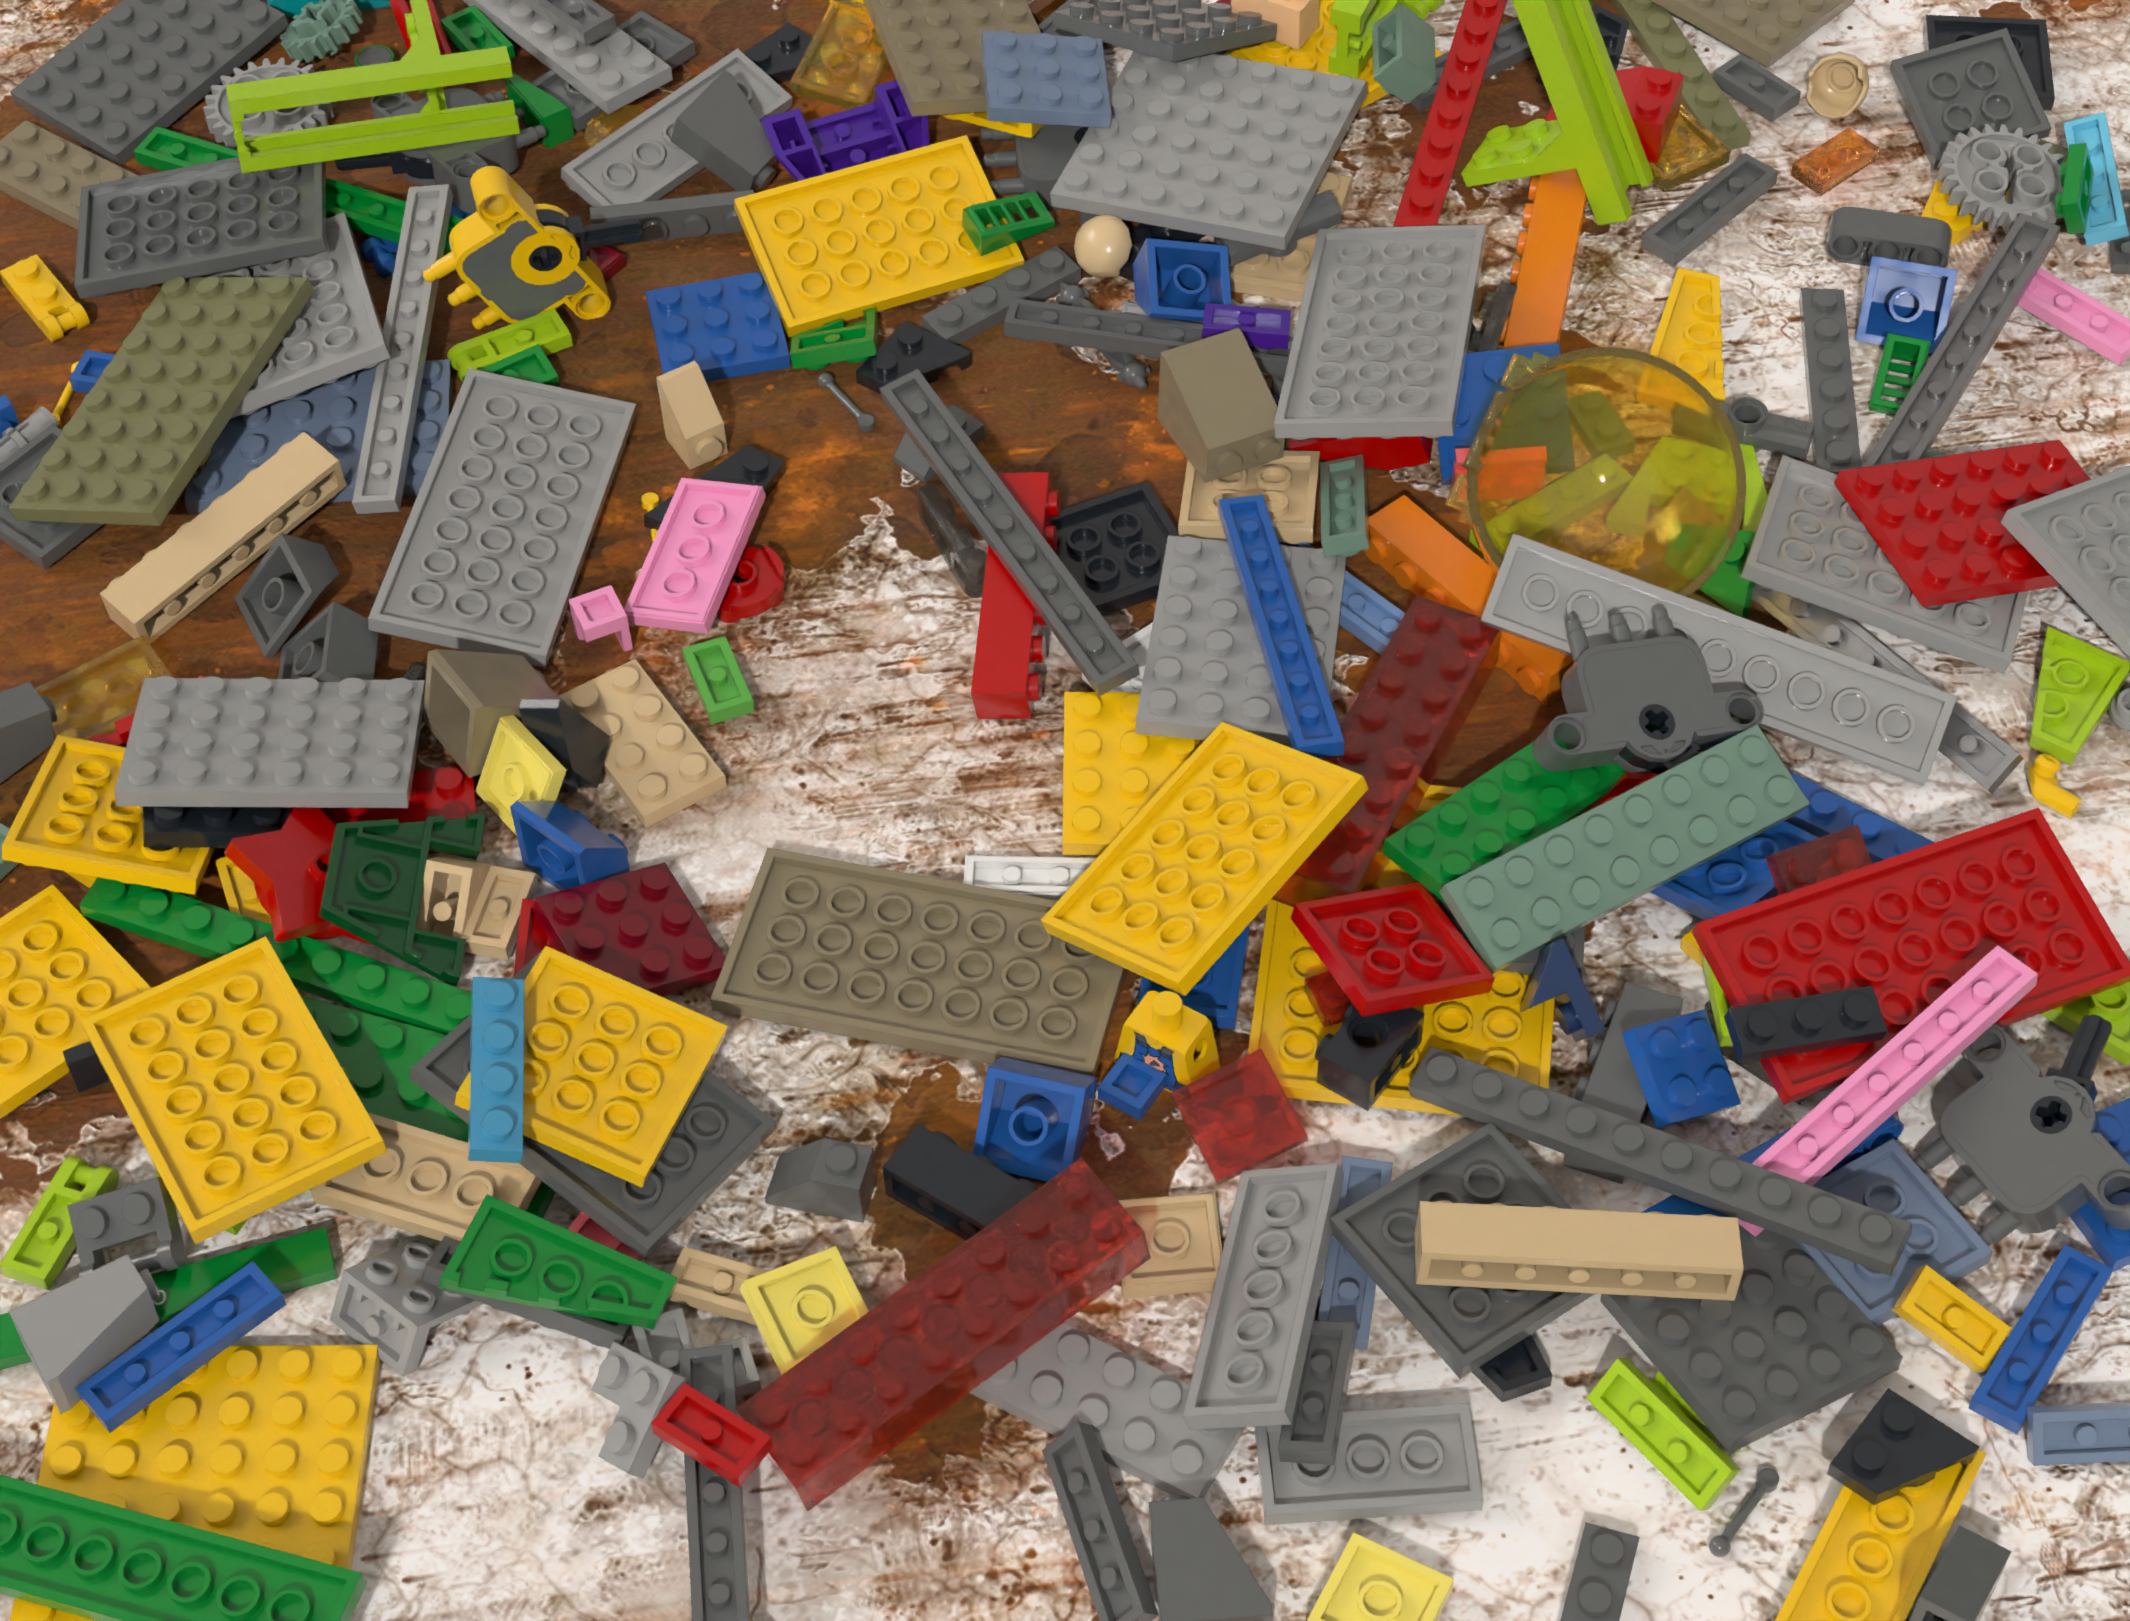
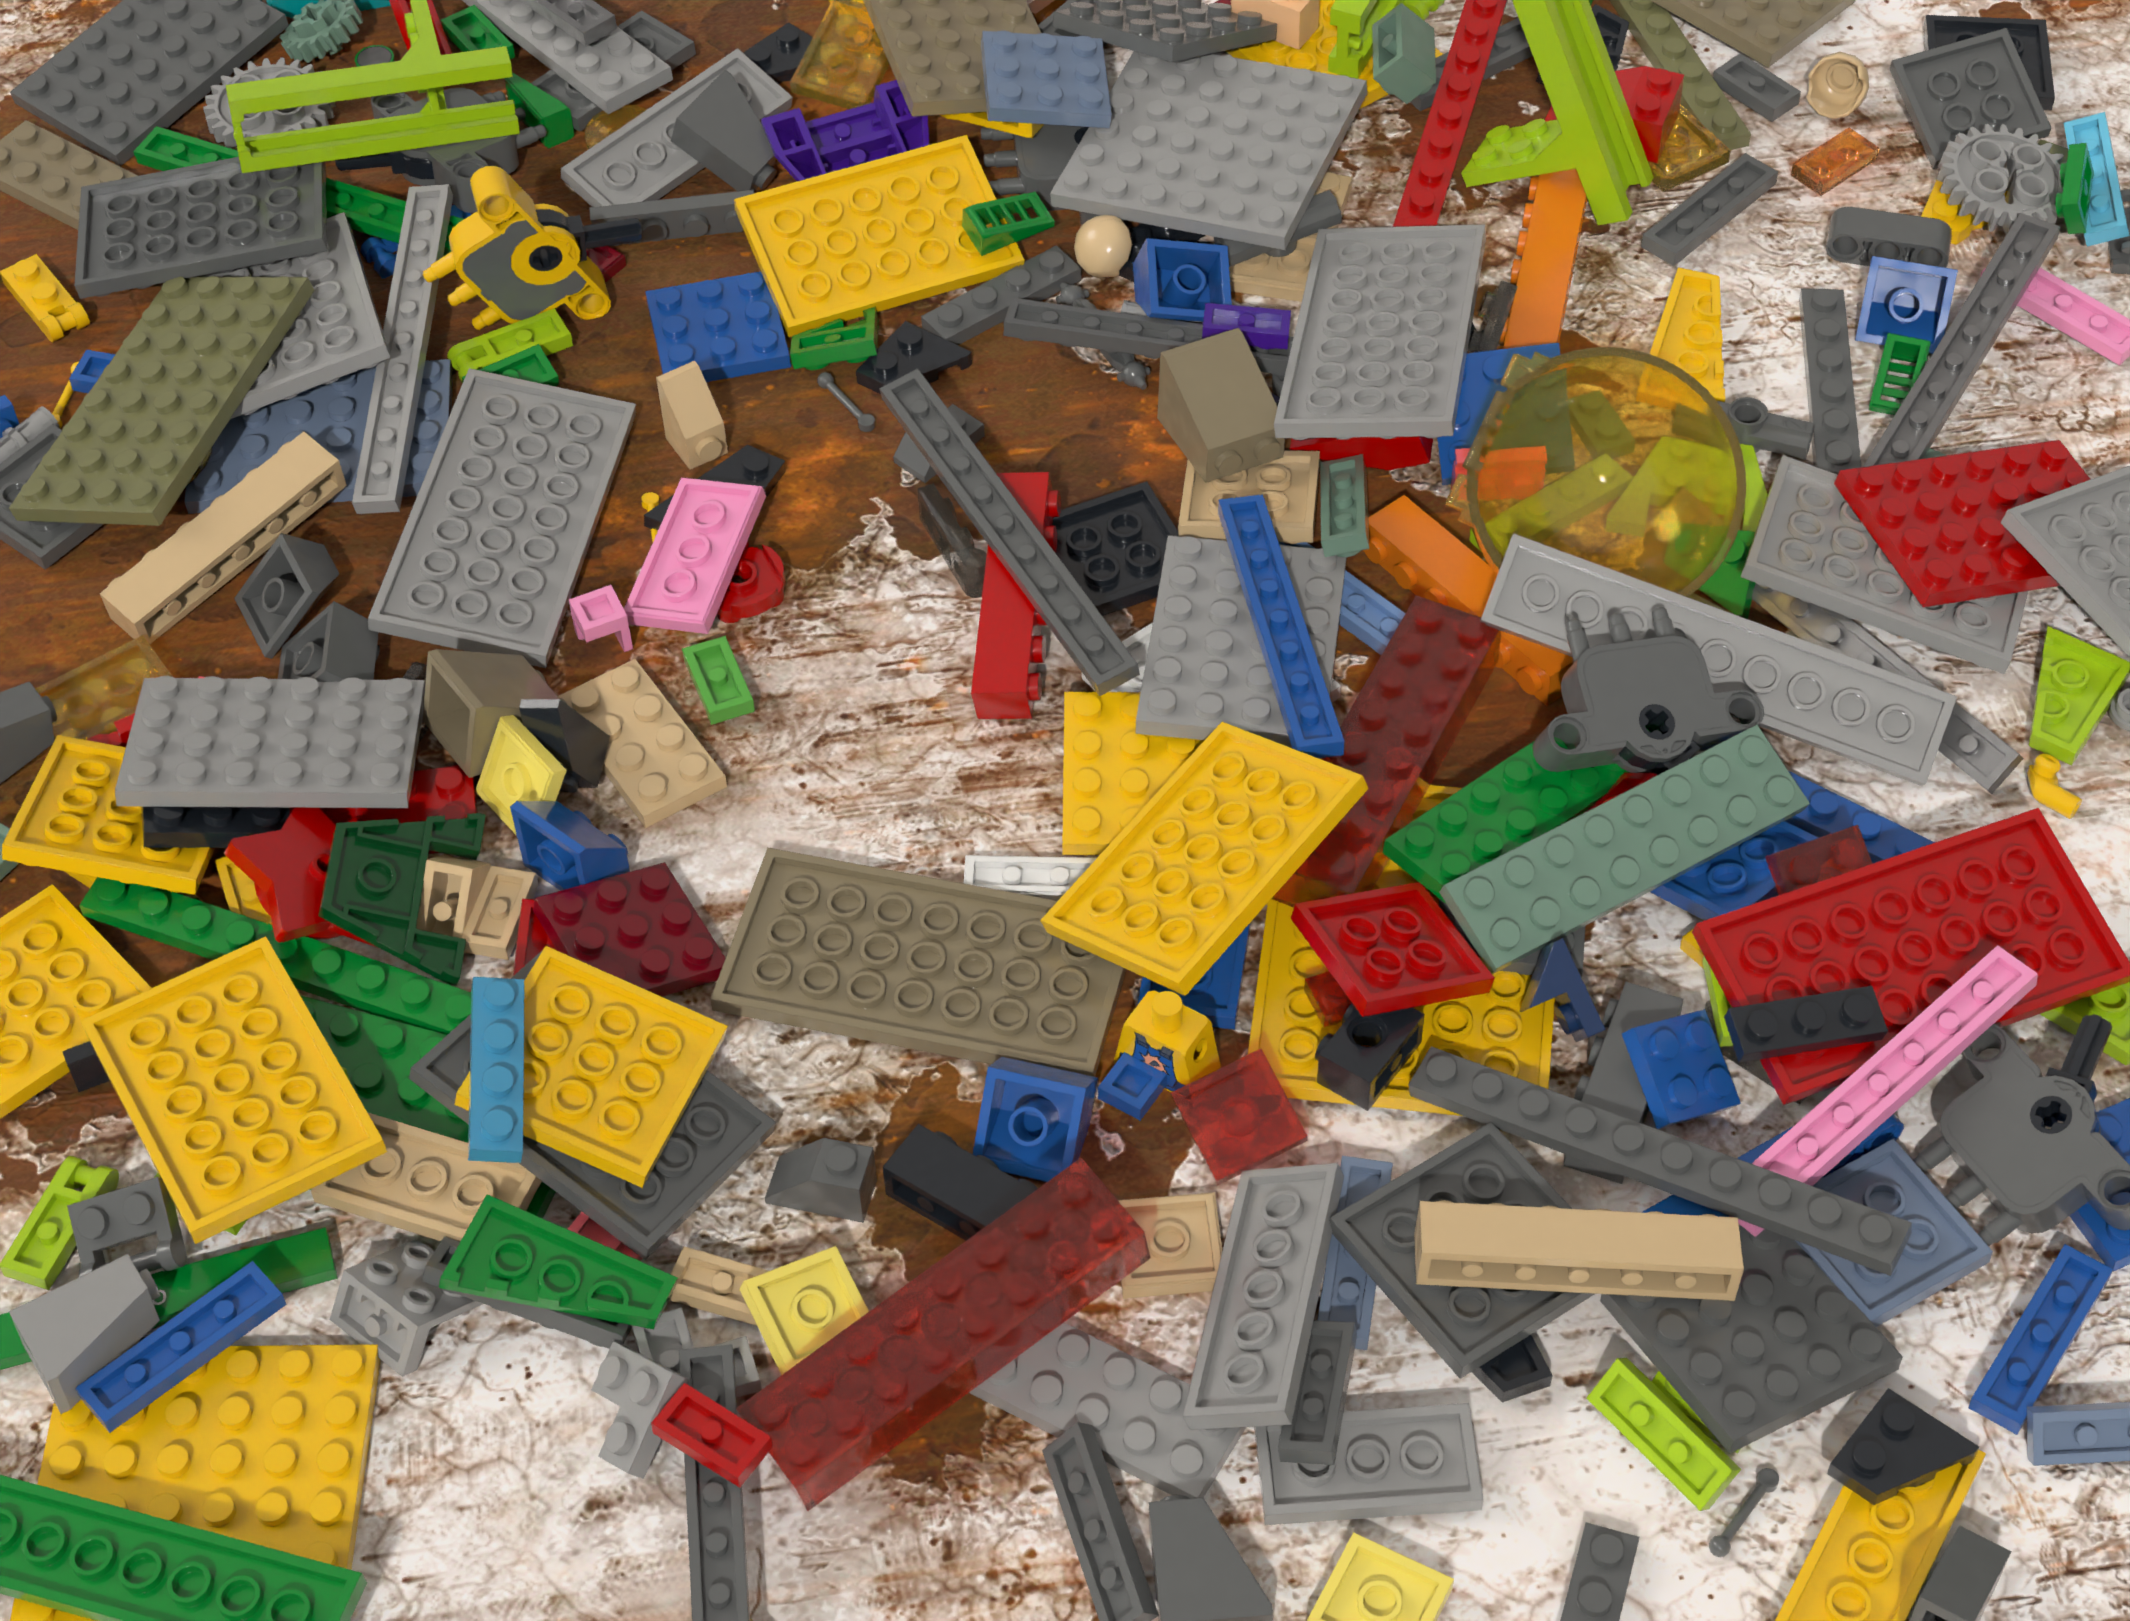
(1951, 1319): yellow plate -> none

